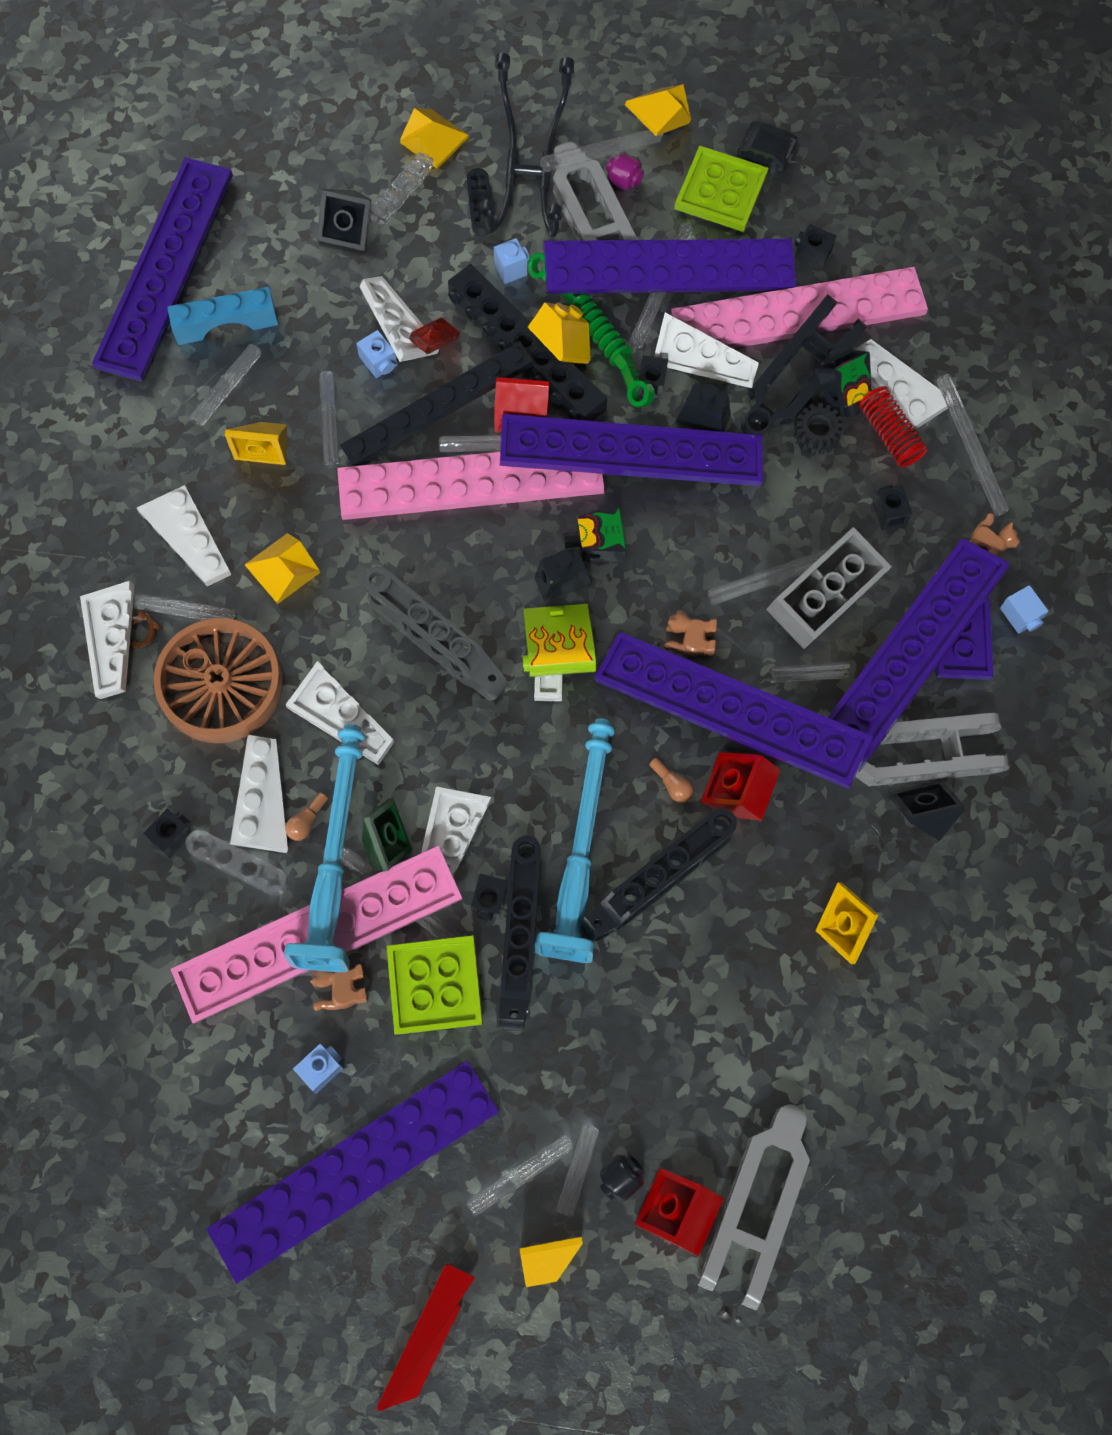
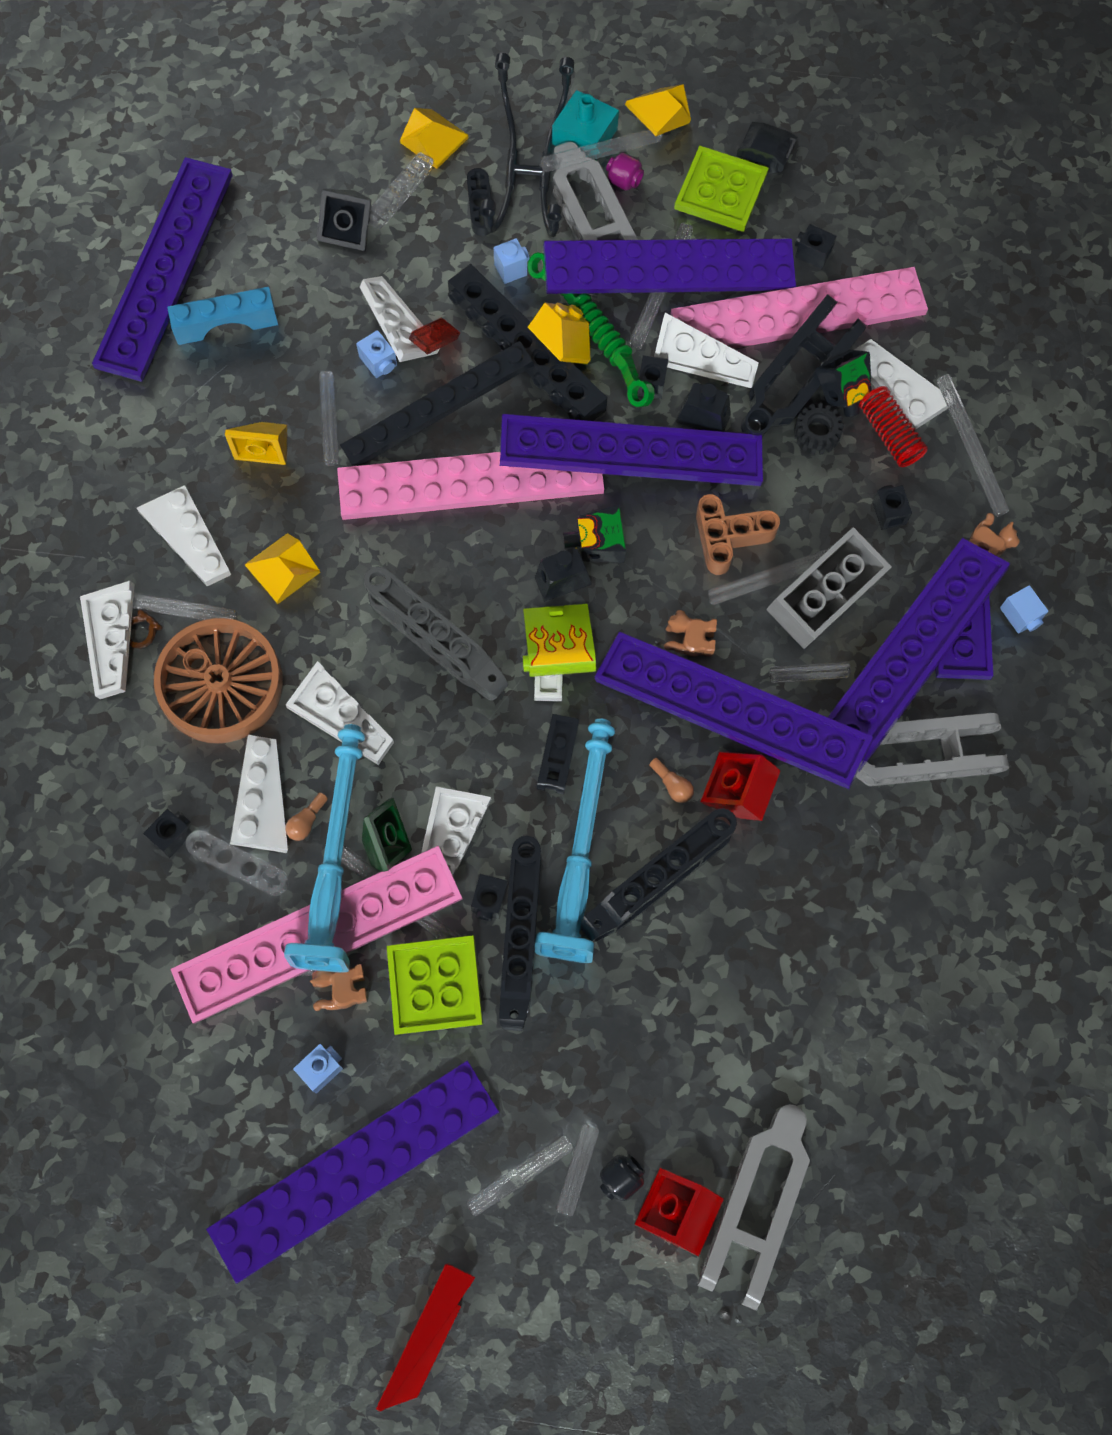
(225, 385): clear axle -> none
(469, 443): clear axle -> none
(520, 398): red slope -> none
(548, 1261): yellow slope -> none
(558, 753): none -> black plate
(585, 121): none -> teal brick
(729, 537): none -> nougat beam
(846, 923): yellow slope -> none
(929, 807): black slope -> none

